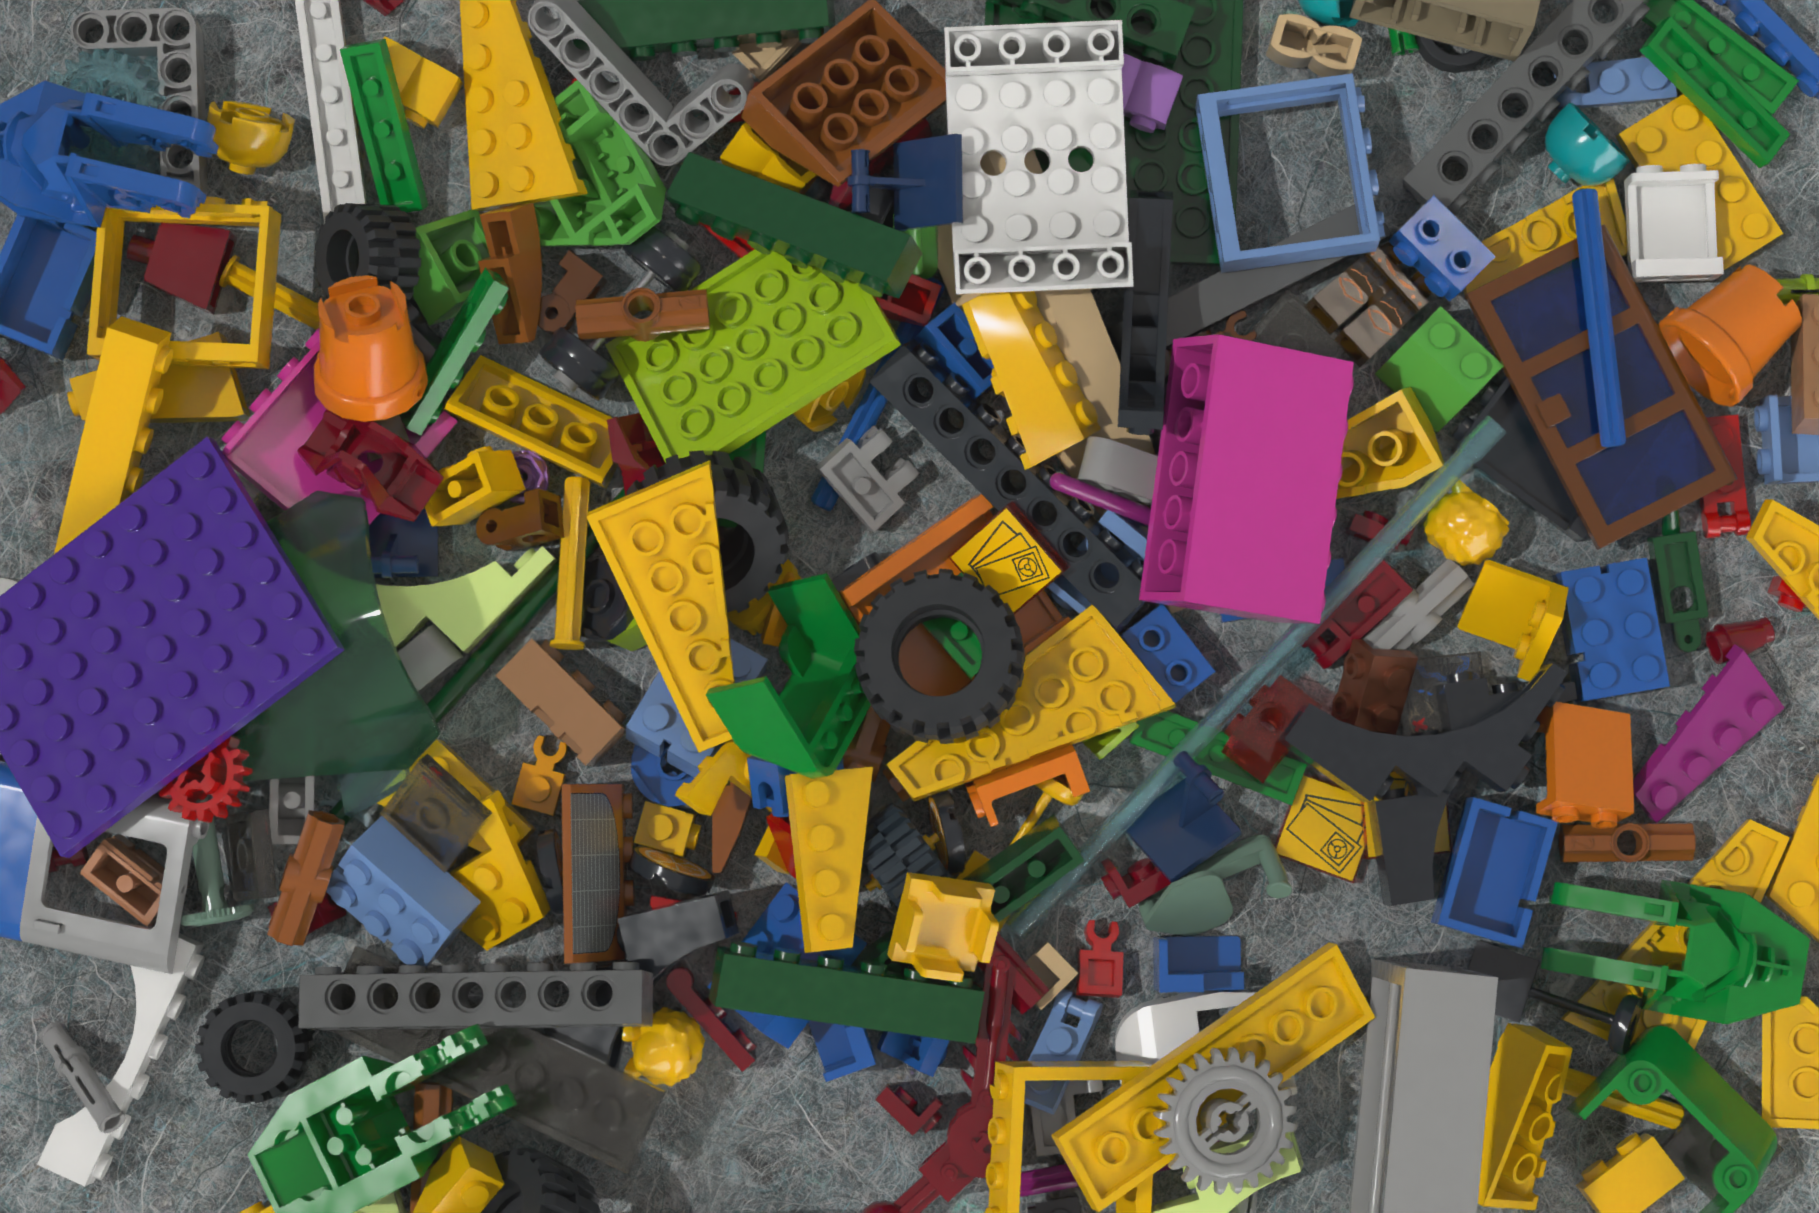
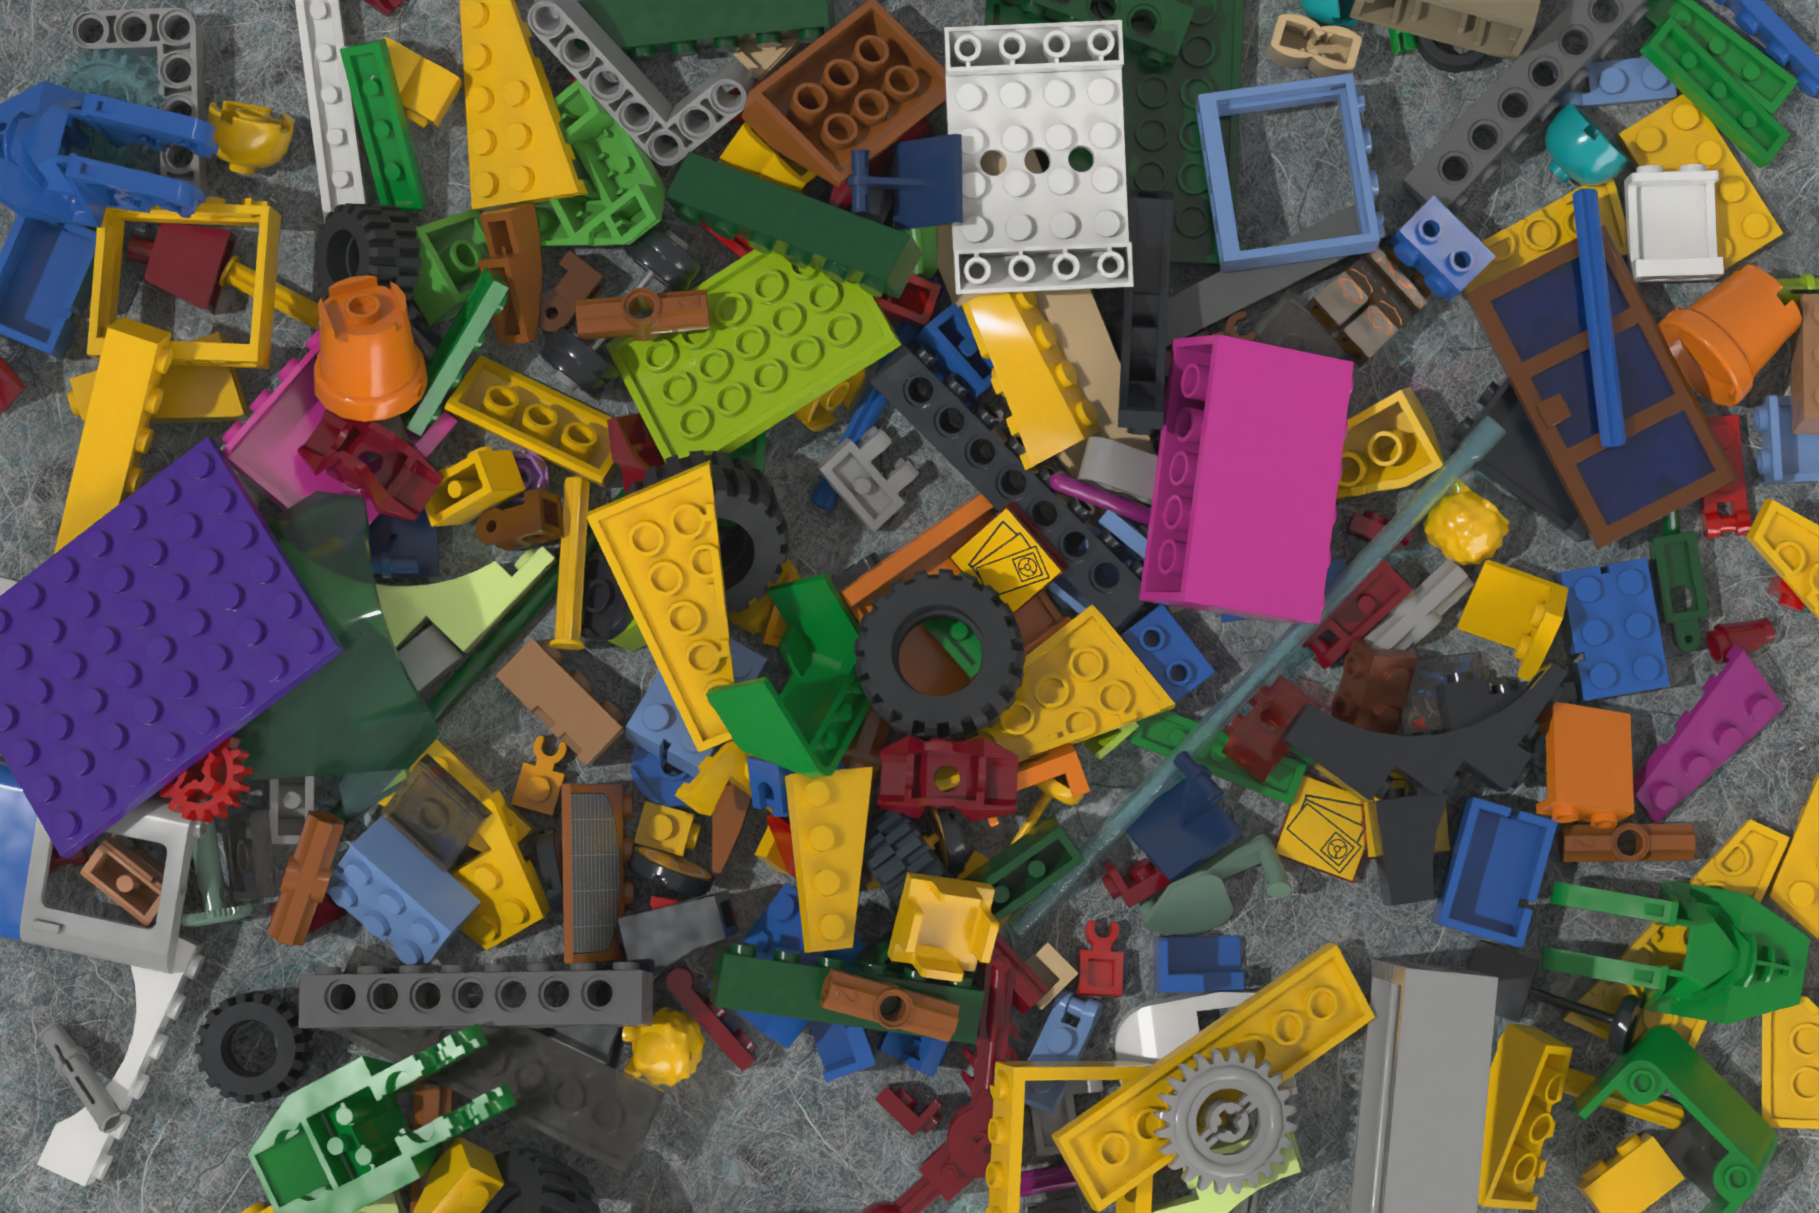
(915, 1013): none -> dark orange piece
(985, 772): none -> dark red piece
(1148, 93): medium lavender brick -> none
(1441, 367): bright green slope -> none

